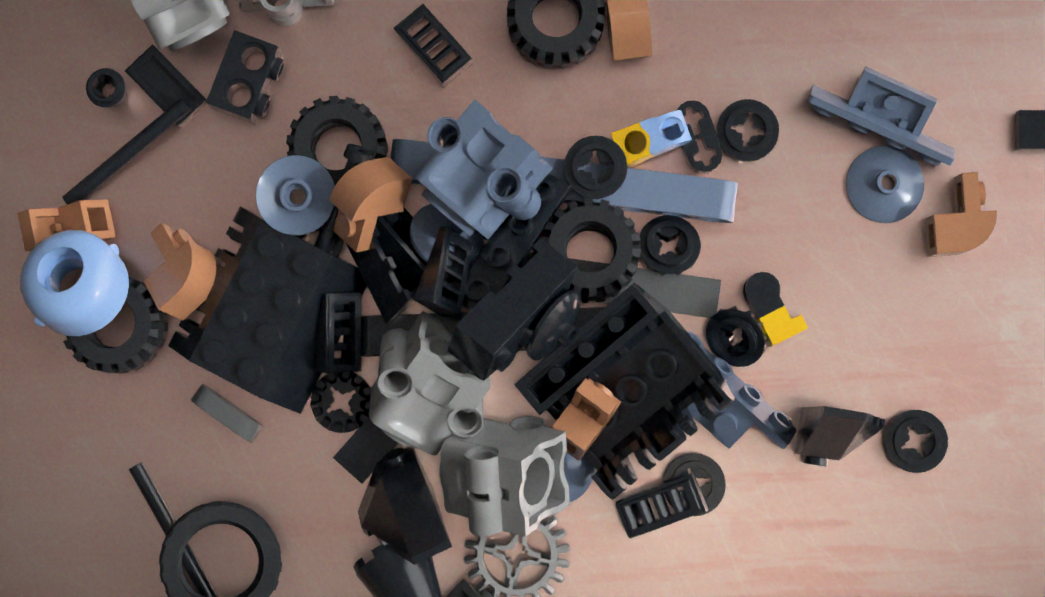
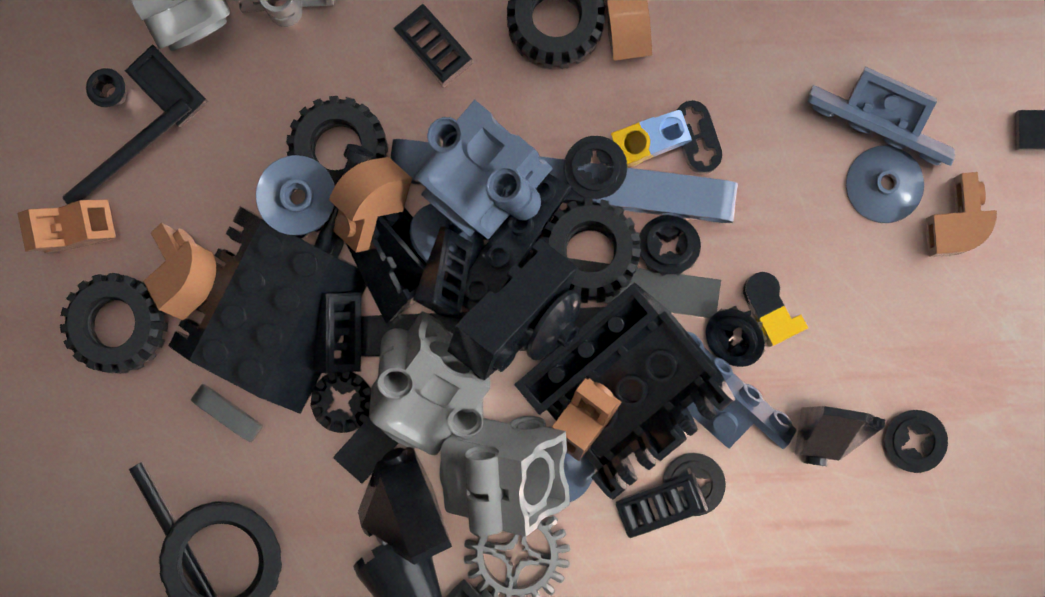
(94, 297): light blue piece -> none
(234, 76): black brick -> none
(762, 120): black gear -> none

